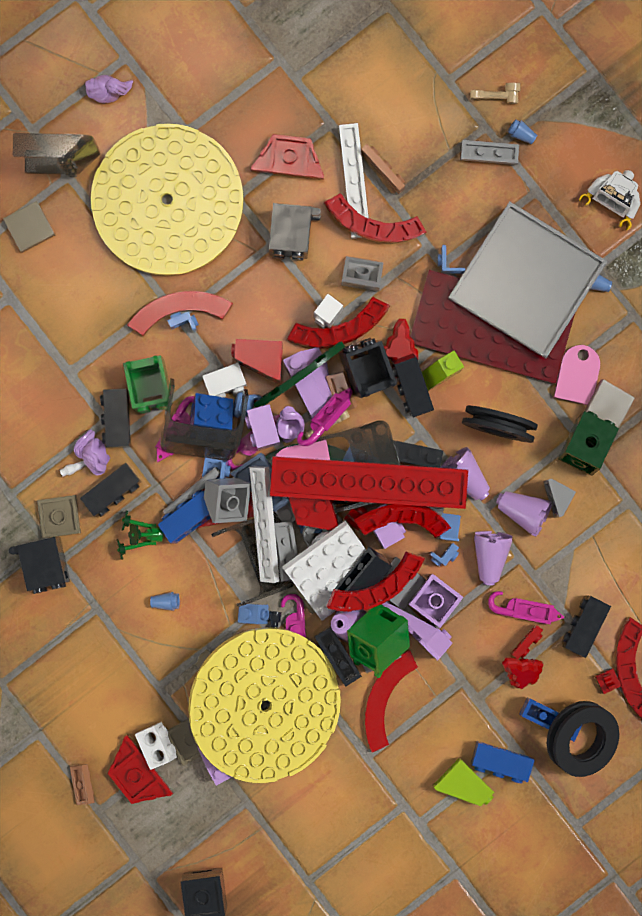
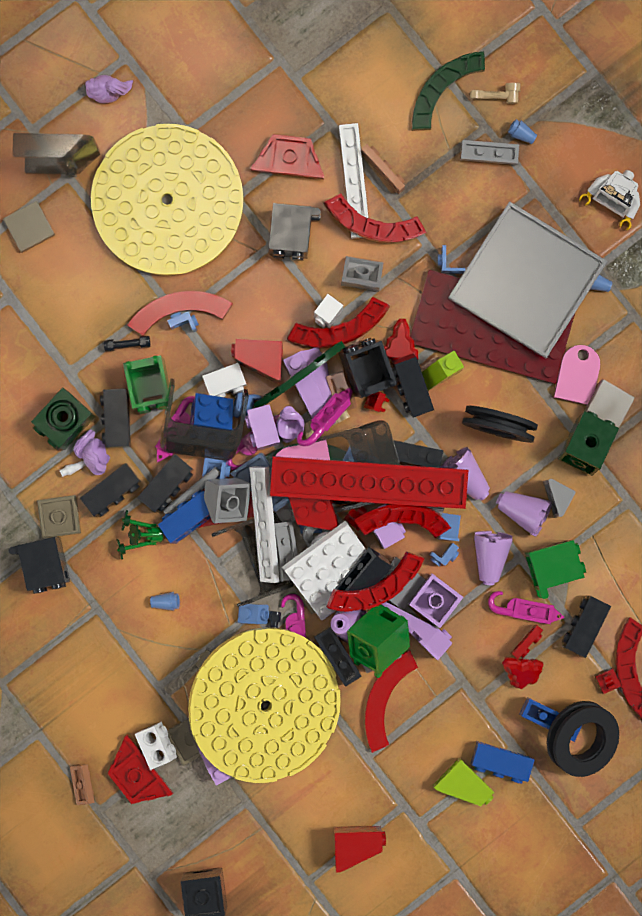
(50, 423): none -> dark green brick
(111, 345): none -> black bar
(166, 484): none -> black brick
(356, 845): none -> red slope
(375, 401): none -> red tile
(439, 82): none -> dark green tile
(555, 566): none -> green container

